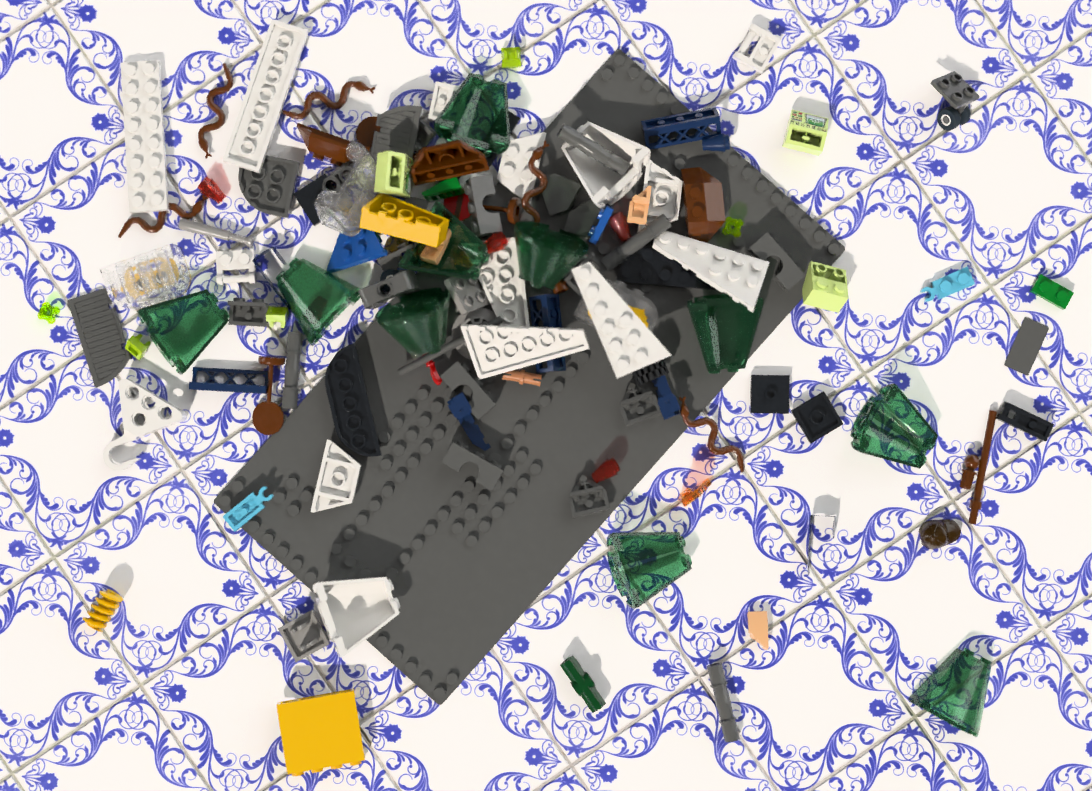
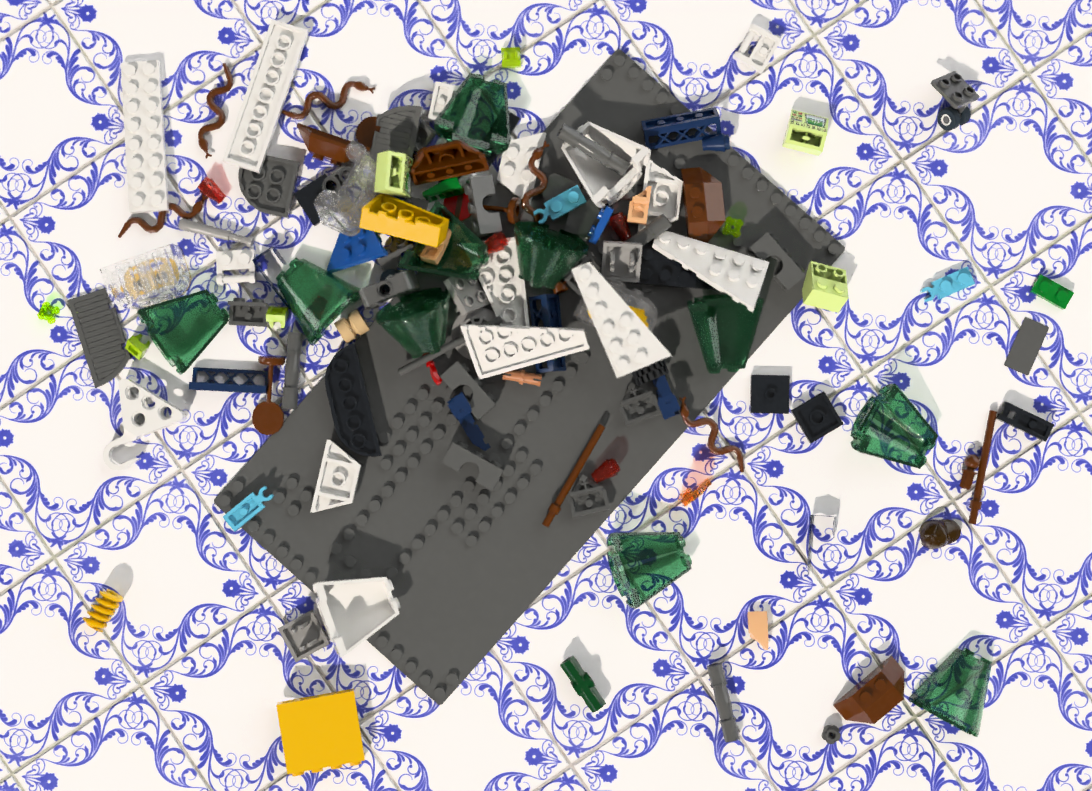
(352, 326): none -> tan wheel
(554, 508): none -> reddish brown bar
(561, 204): none -> medium azure plate
(621, 261): none -> light grey plate
(831, 729): none -> dark grey plate
(874, 694): none -> reddish brown wedge

